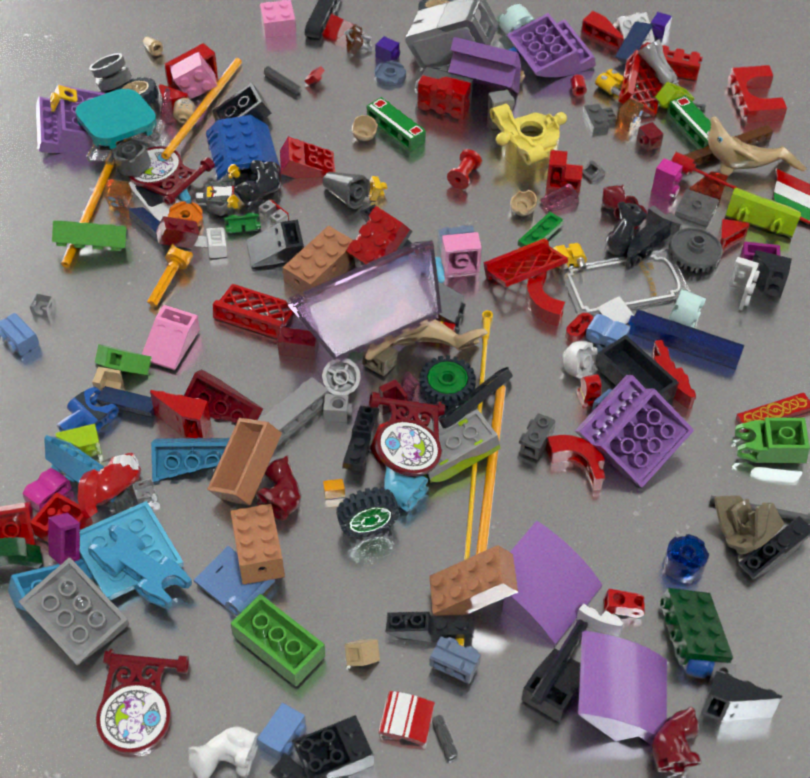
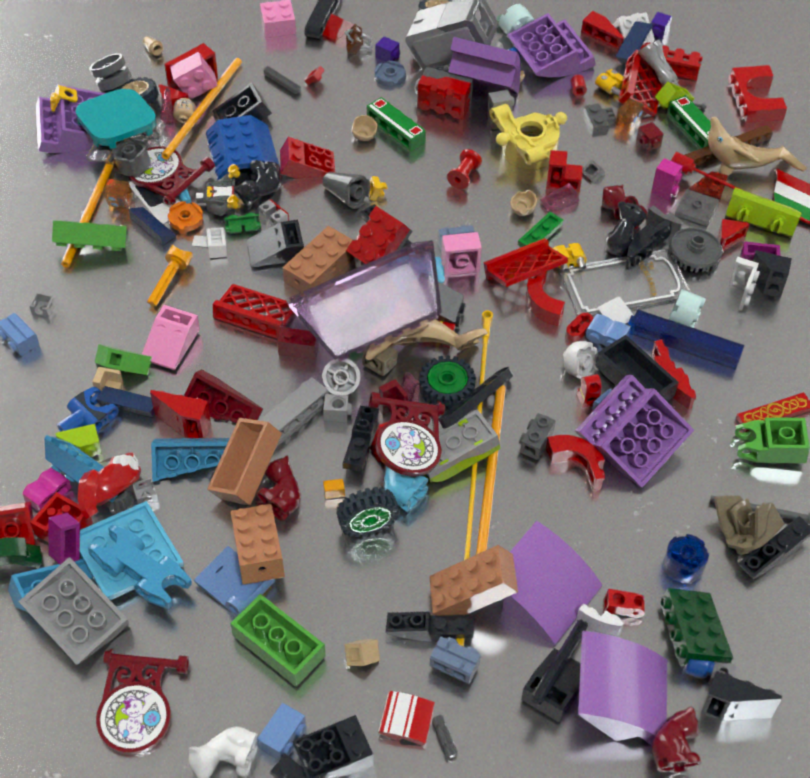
(177, 232): dark red brick -> none

